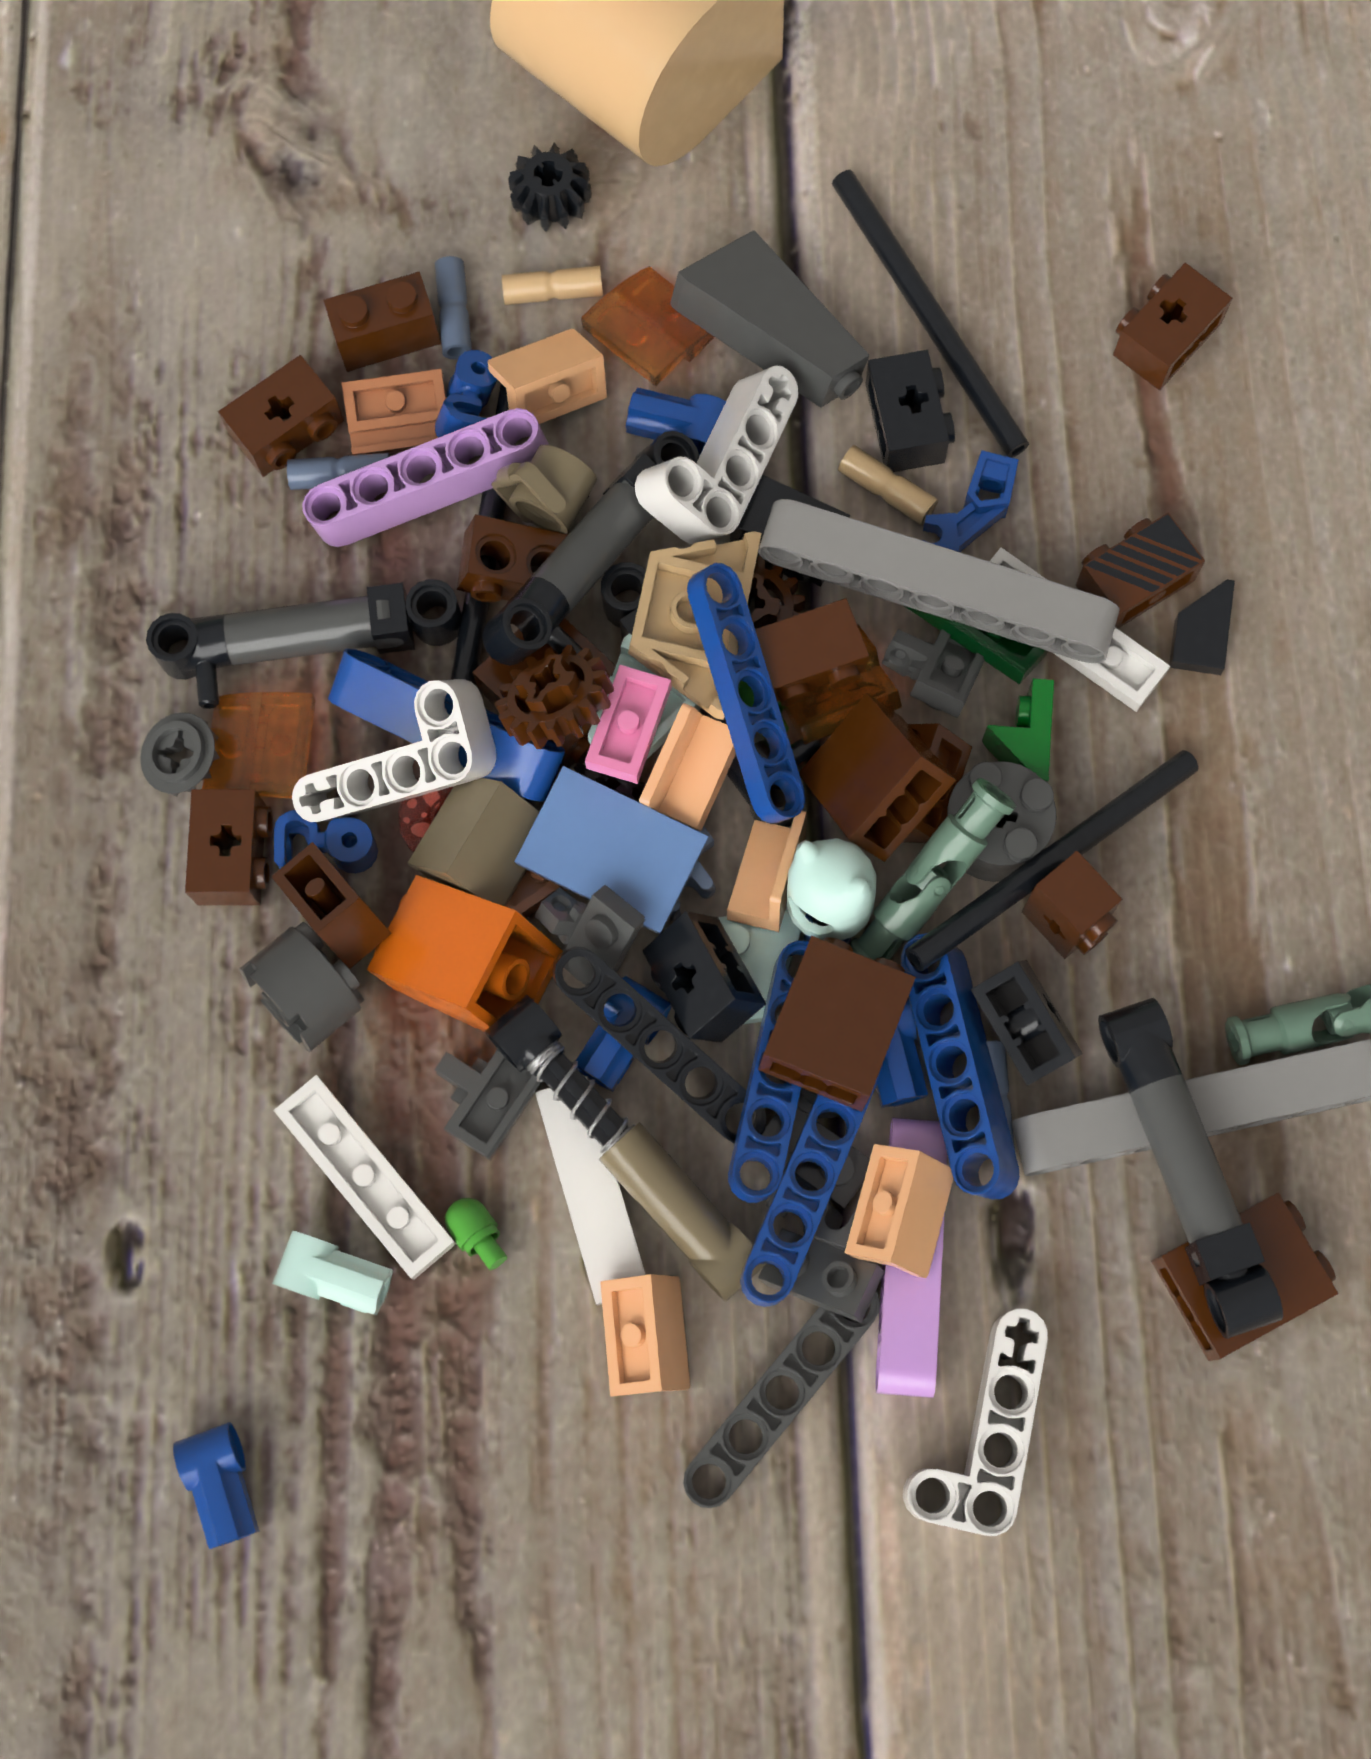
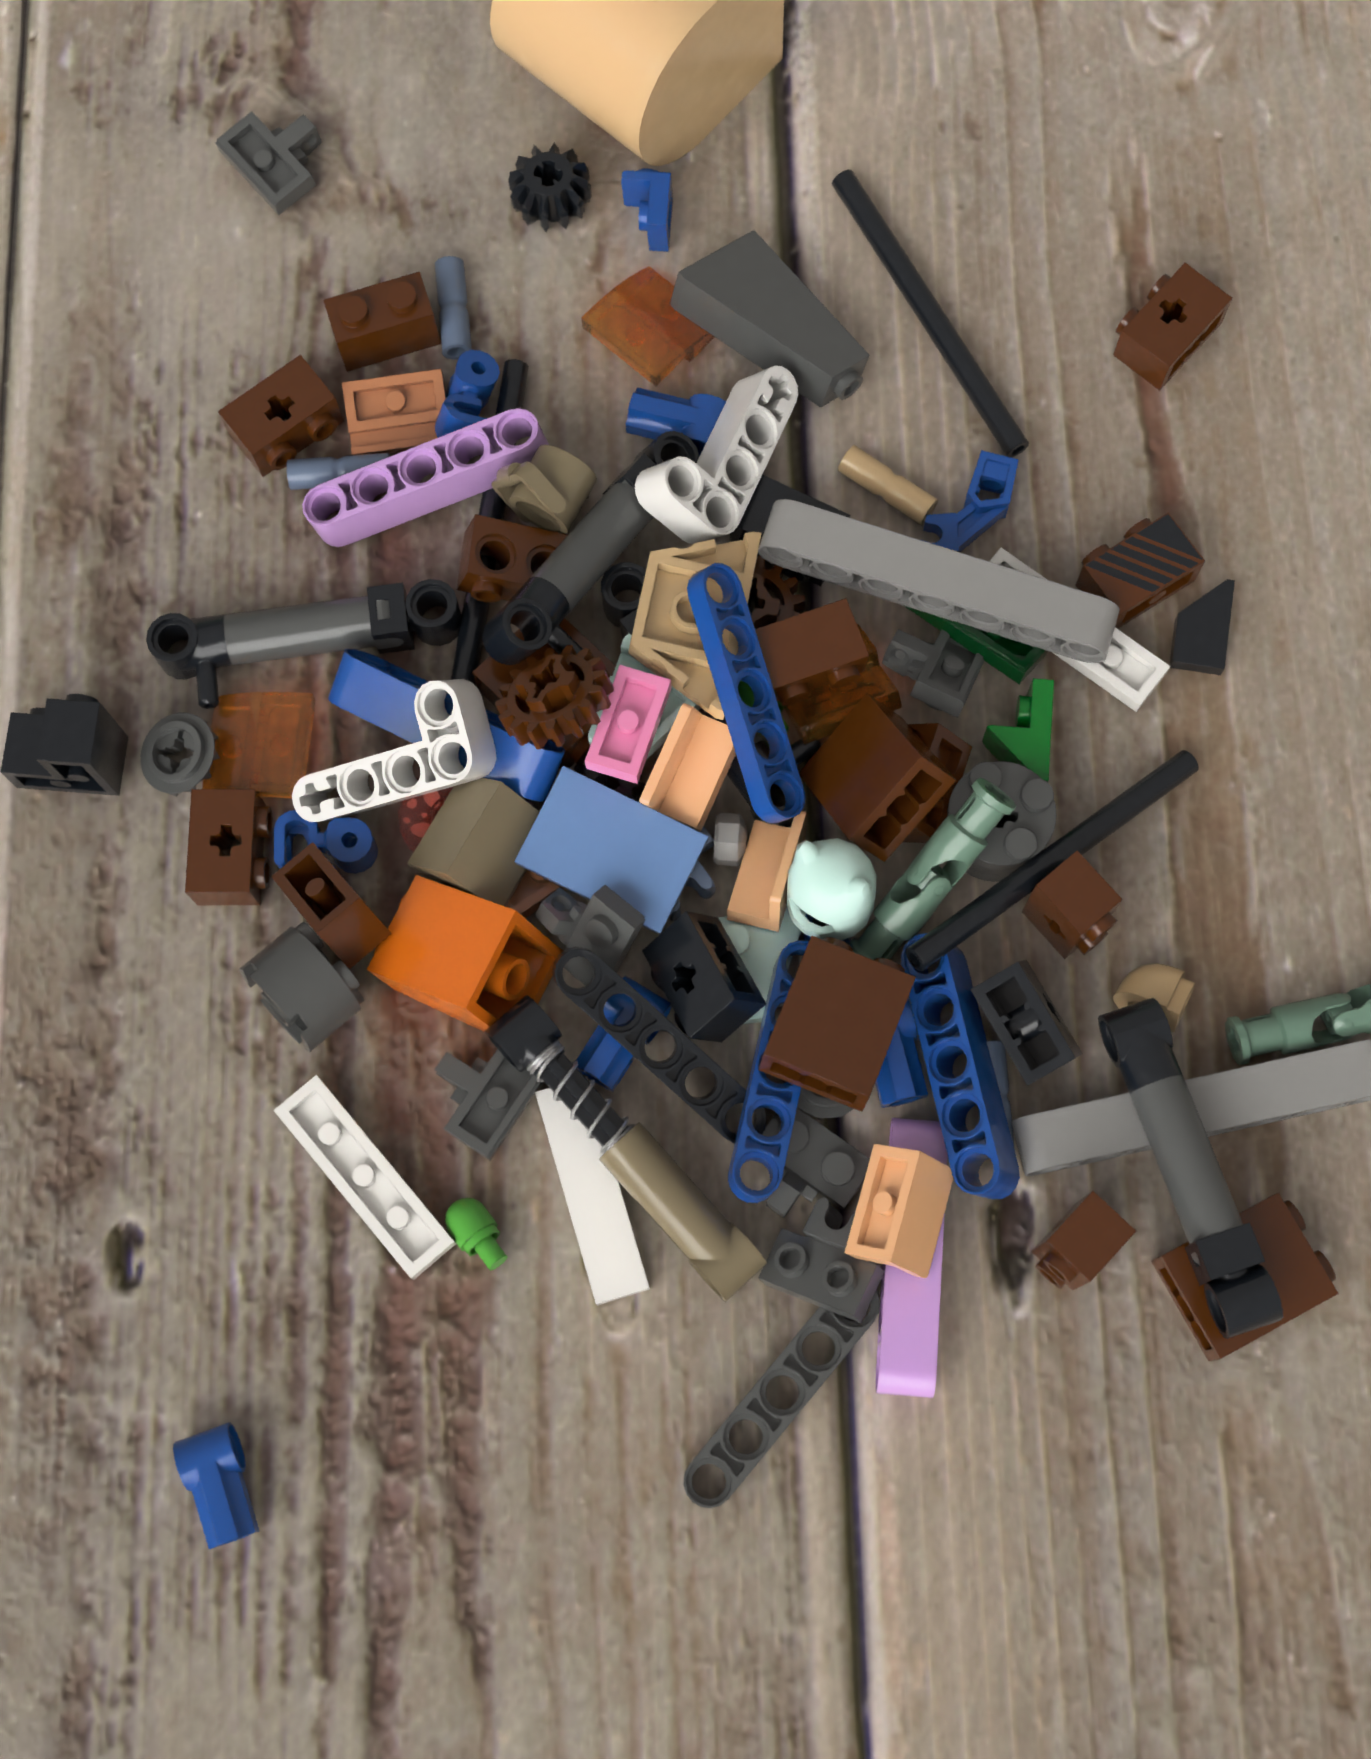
(66, 748): none -> black brick
(272, 159): none -> dark grey hinge
(319, 1269): light aqua piece -> none
(544, 286): tan piece -> none
(552, 375): light nougat panel -> none
(645, 1335): light nougat panel -> none
(654, 197): none -> blue bracket
(729, 839): none -> light grey tile
(804, 1203): blue beam -> none
(892, 389): black brick -> none
(990, 1419): white beam -> none
(1082, 1243): none -> reddish brown brick
(1158, 982): none -> tan piece

